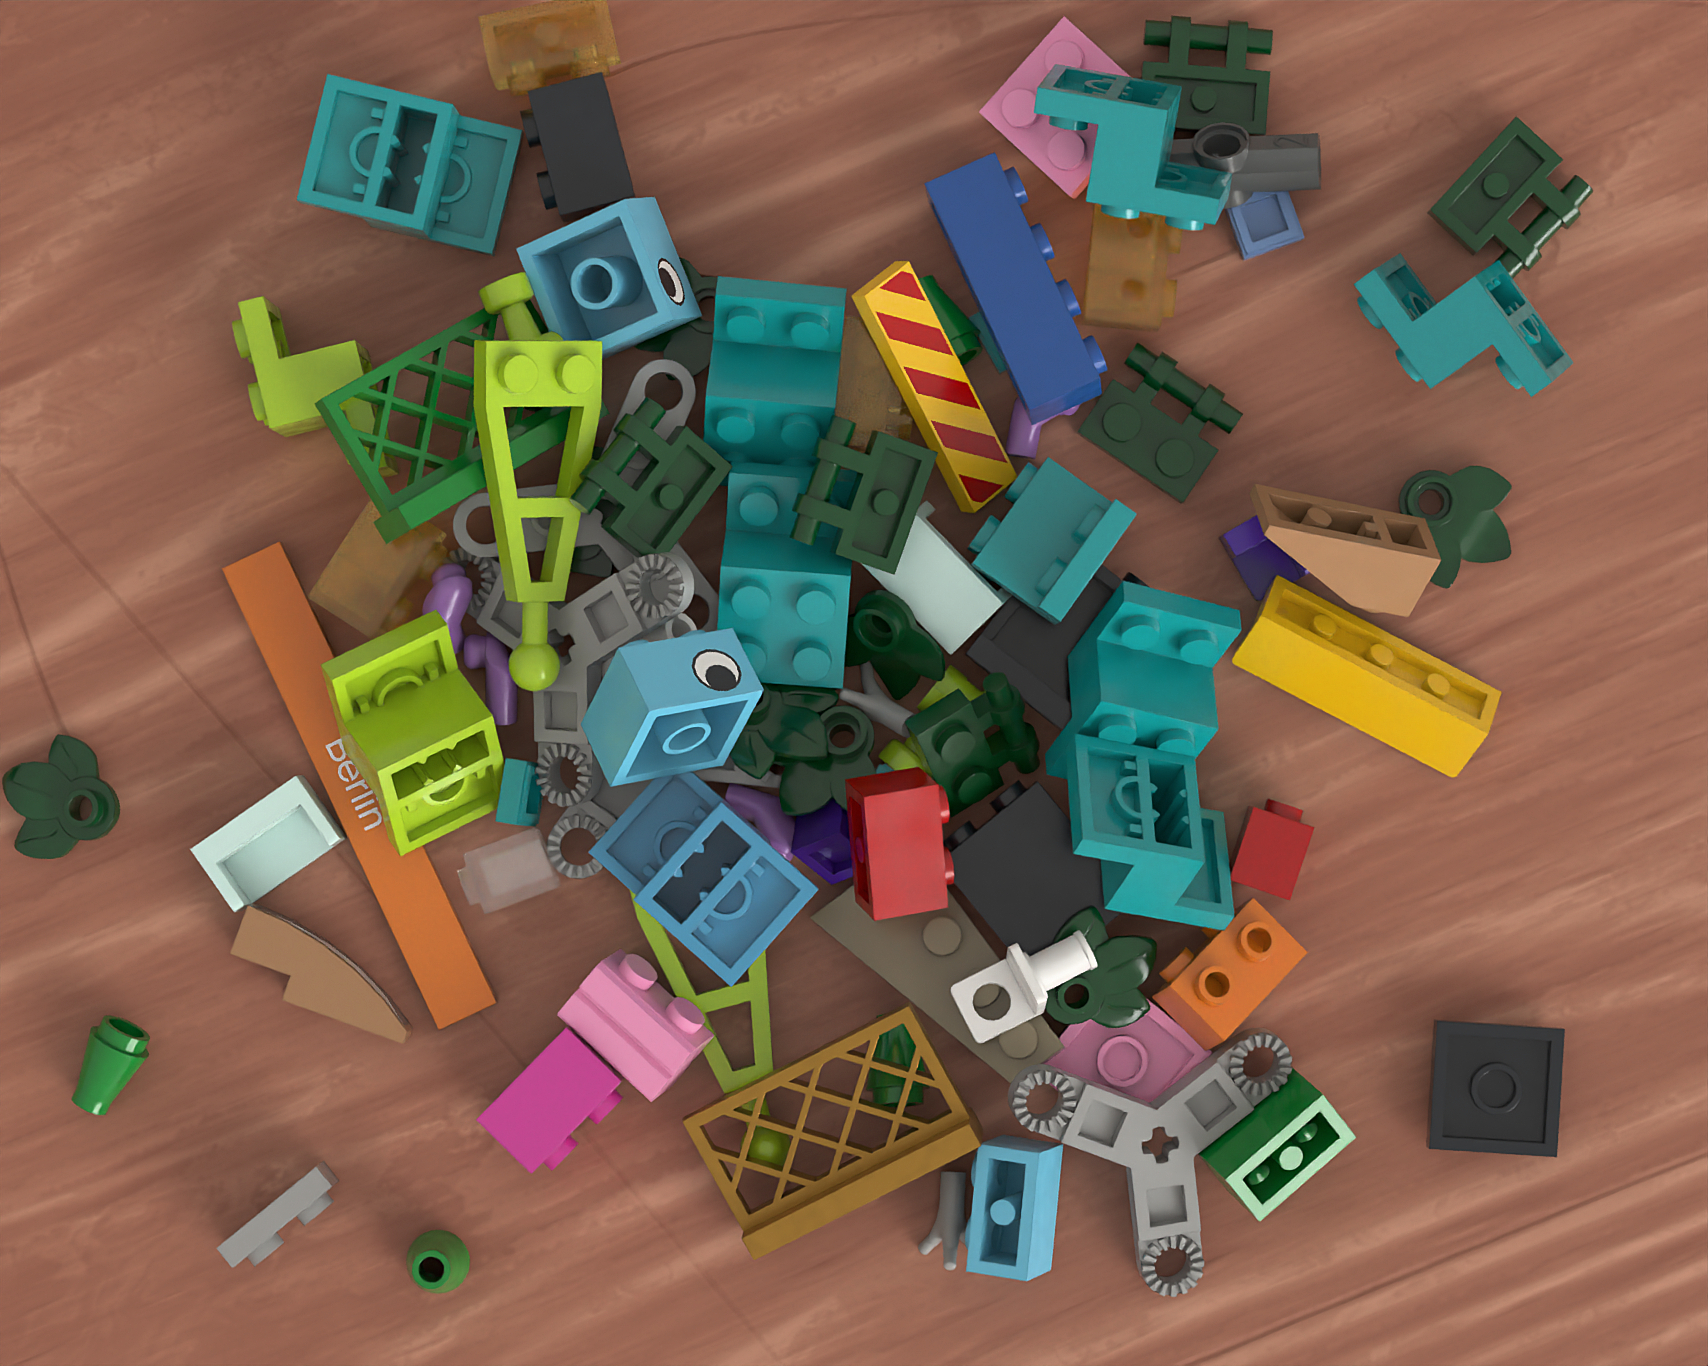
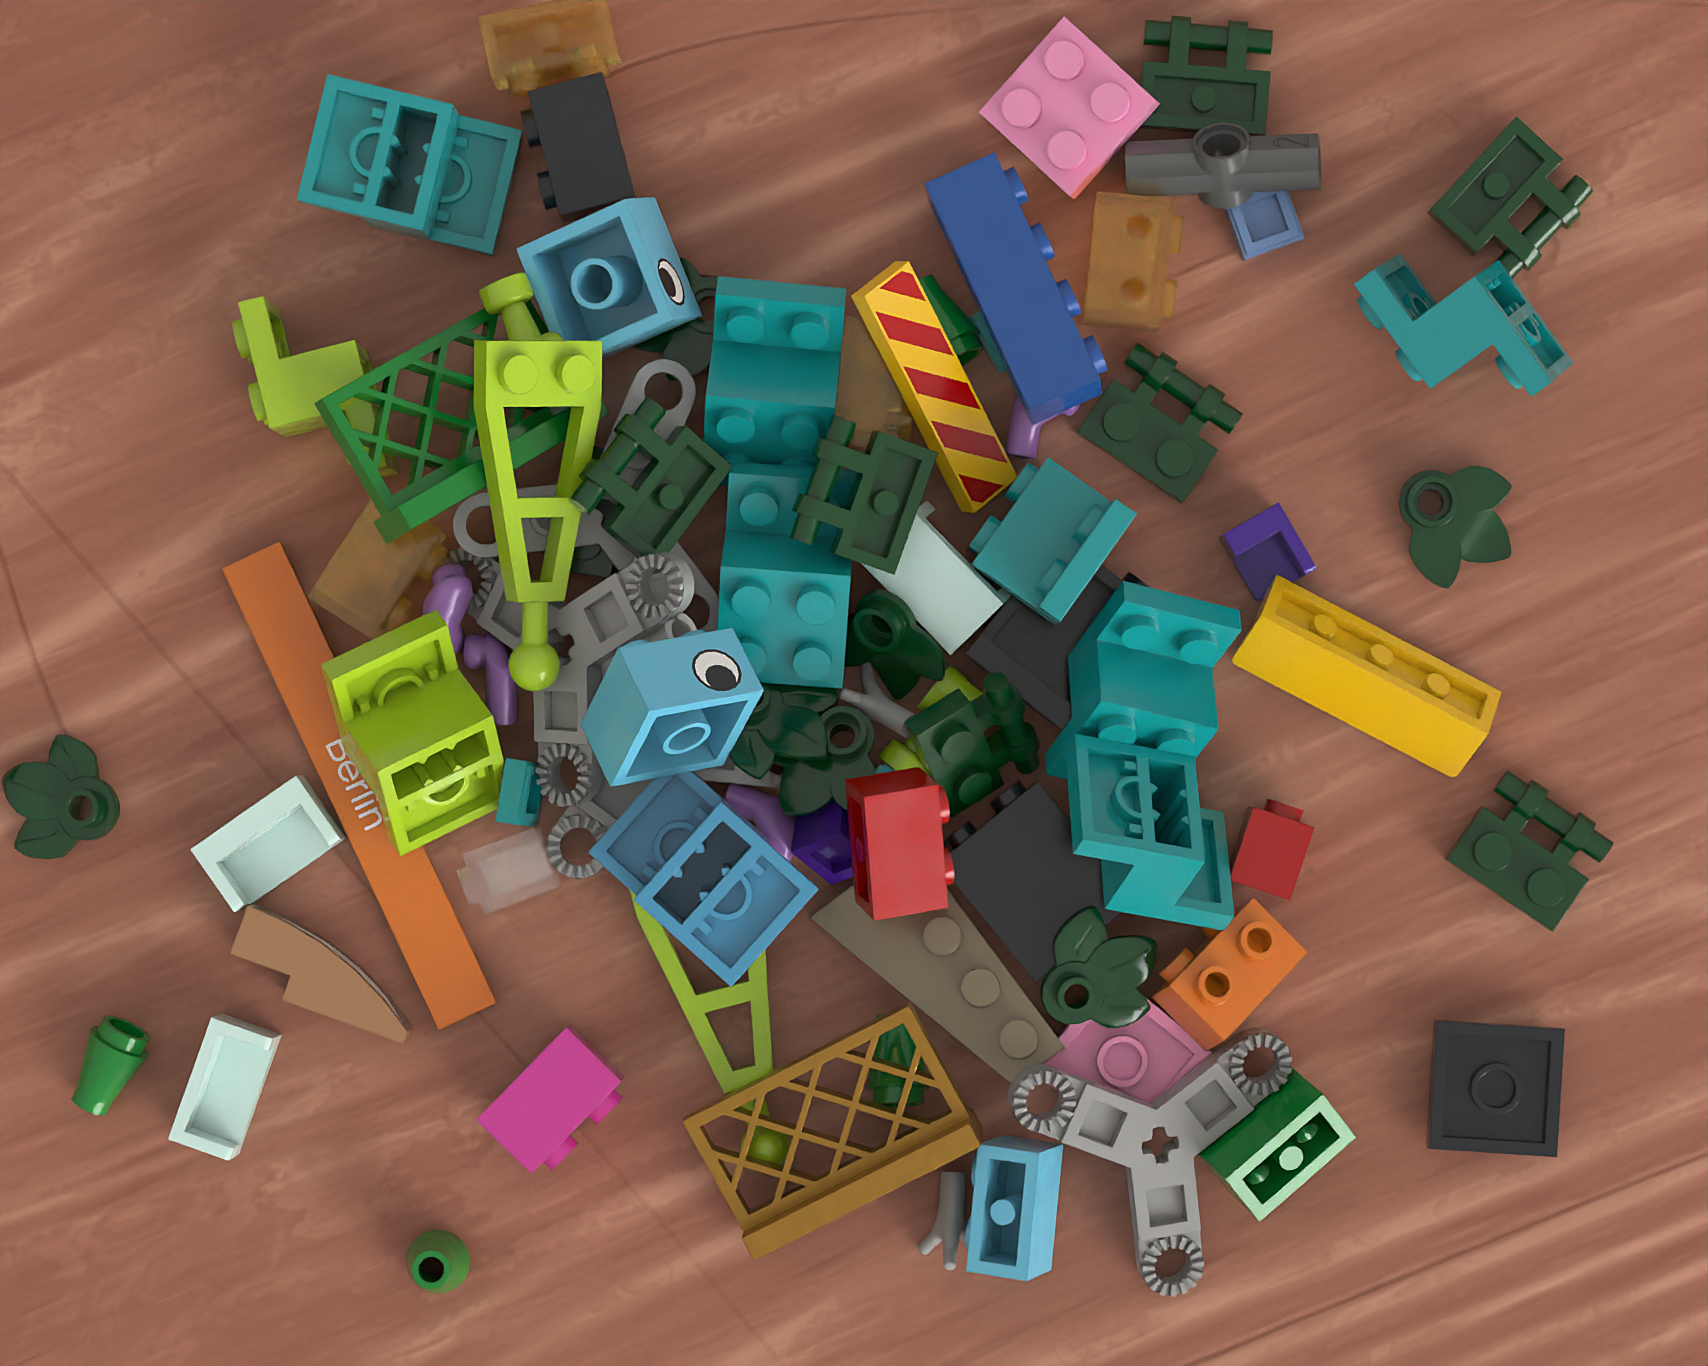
(224, 1086): none -> light aqua panel
(260, 1235): light grey plate -> none
(636, 1023): bright pink brick -> none
(1025, 981): white bracket -> none
(1133, 146): teal bracket -> none
(1358, 551): medium nougat slope -> none
(1519, 868): none -> dark green plate

